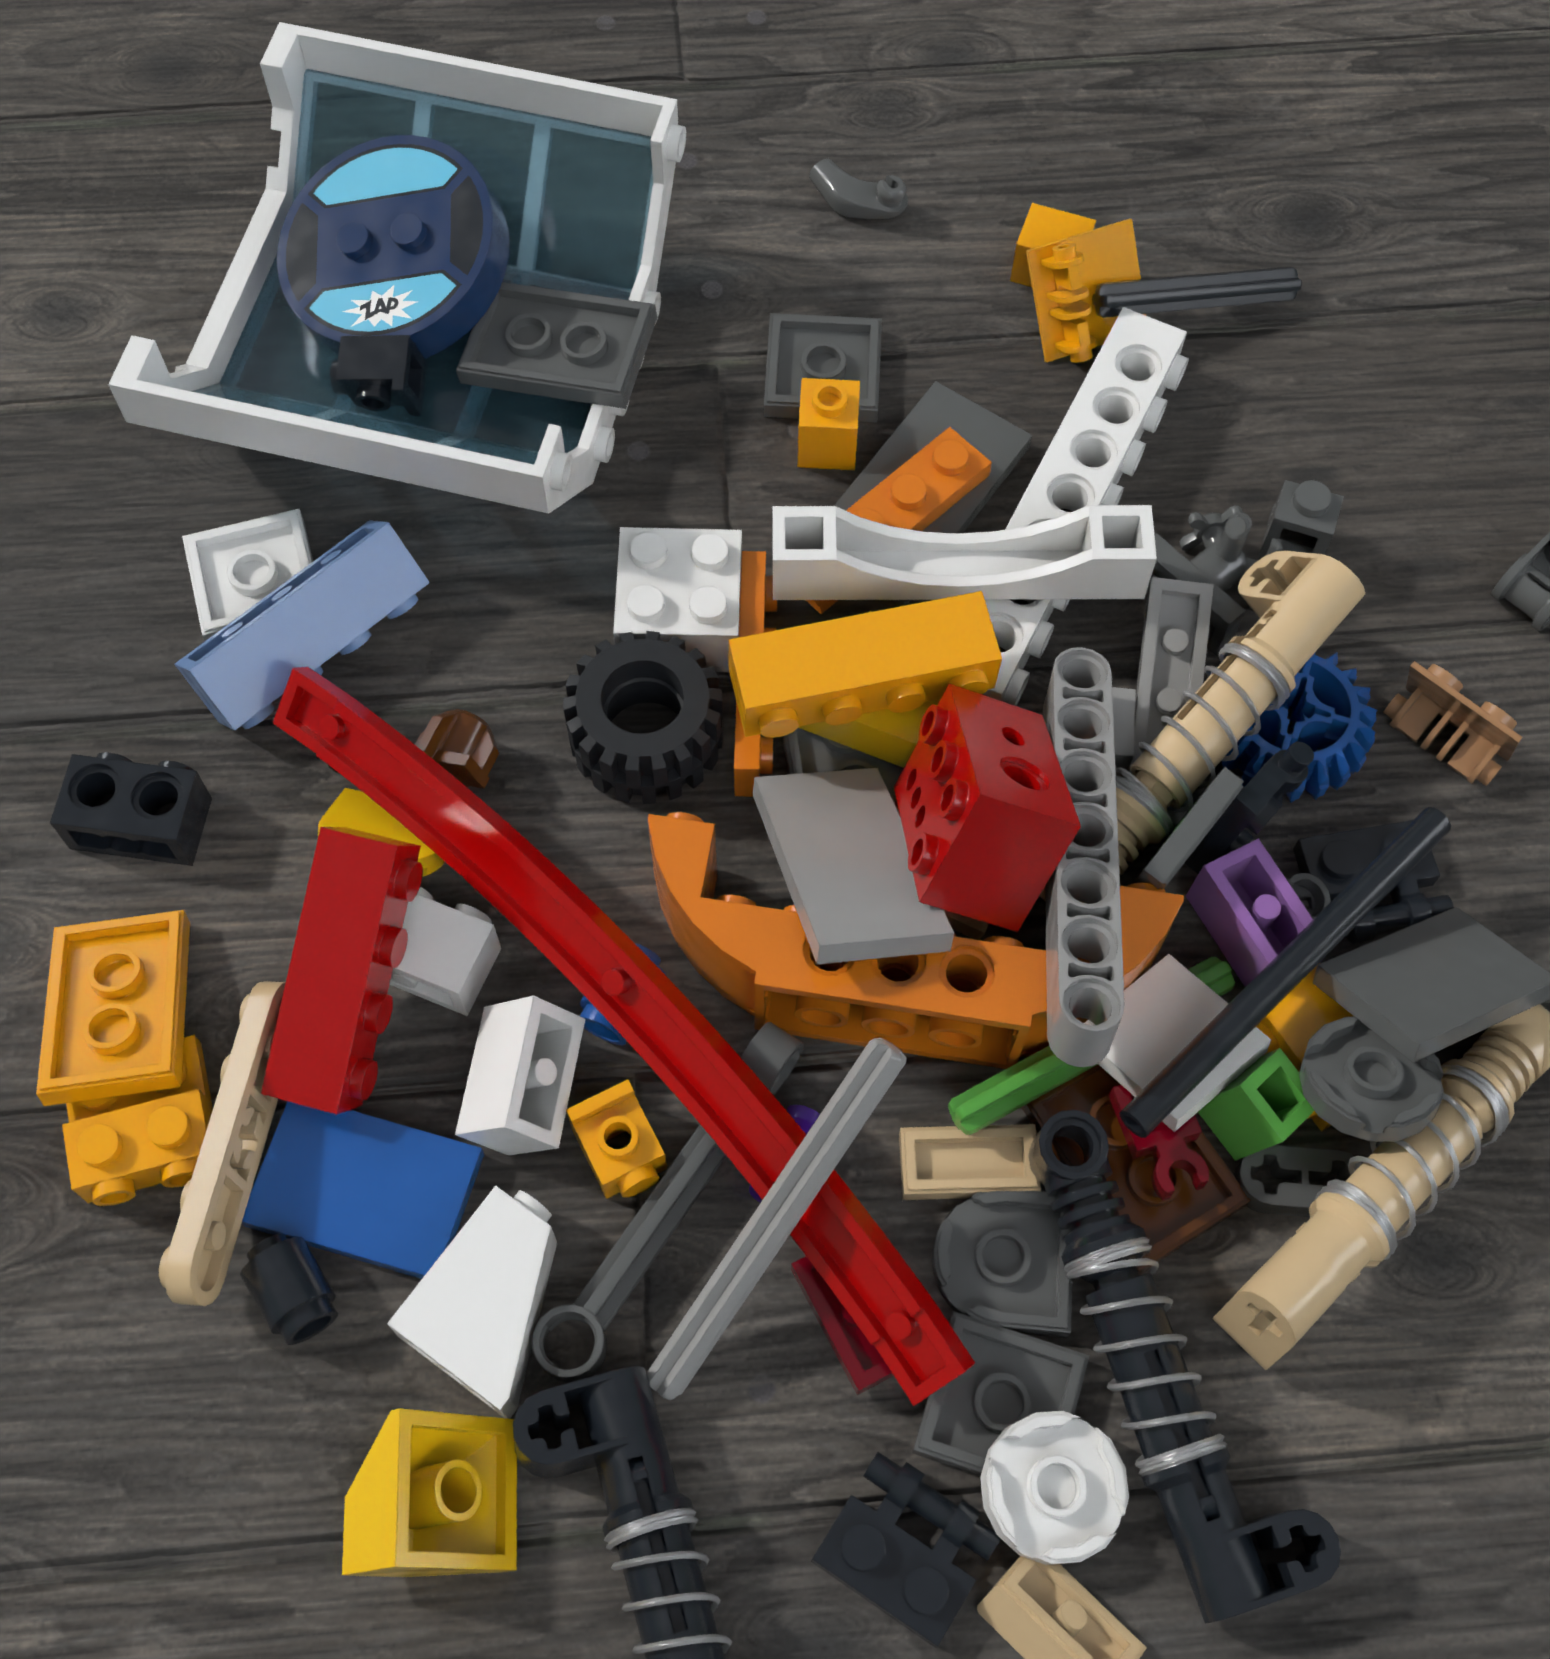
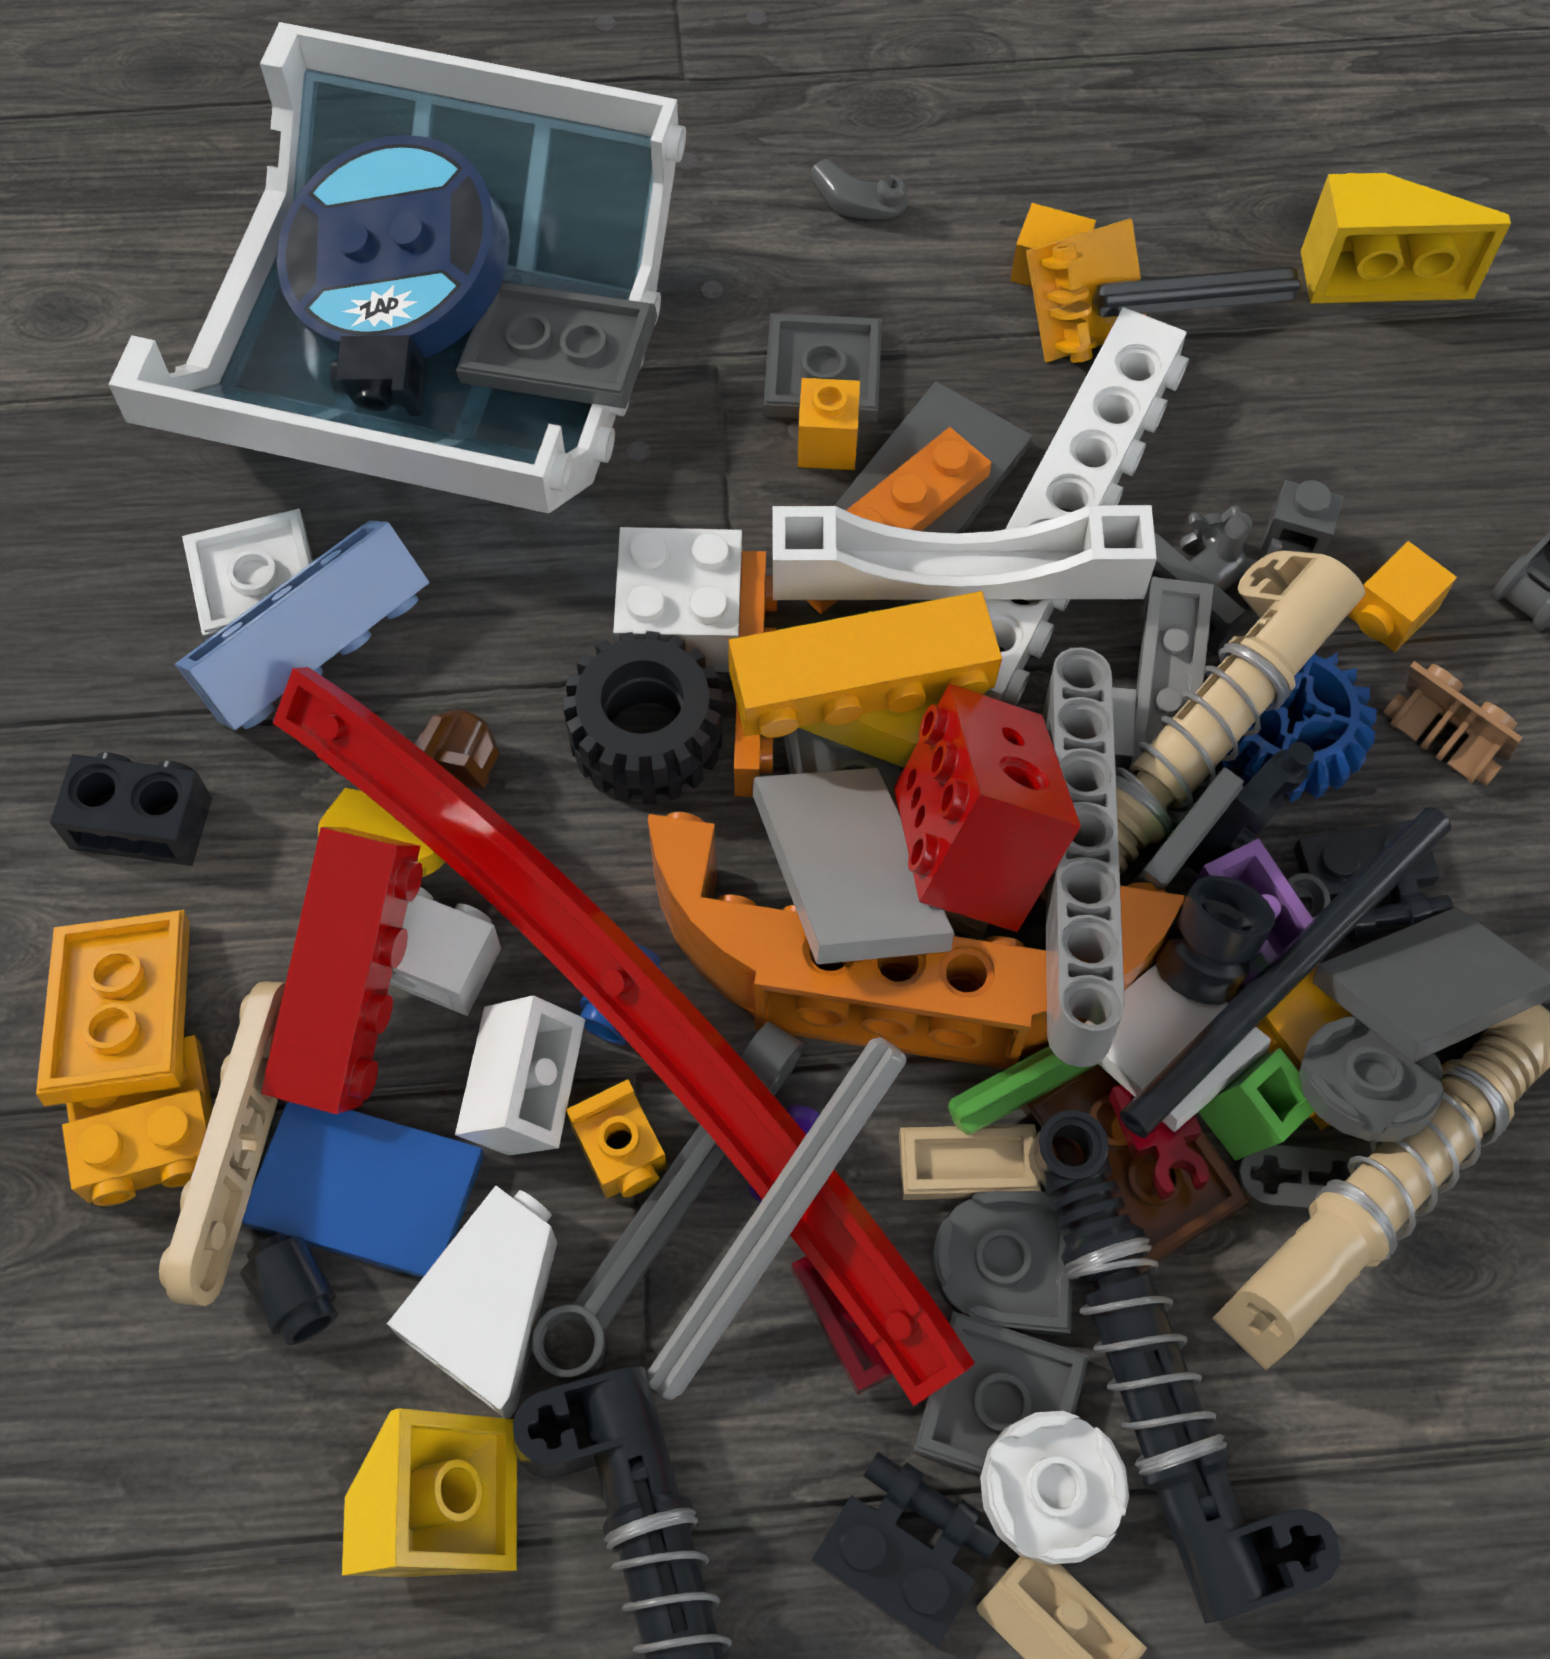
(1214, 939): none -> black wheel
(1397, 242): none -> yellow slope
(1402, 596): none -> light orange brick

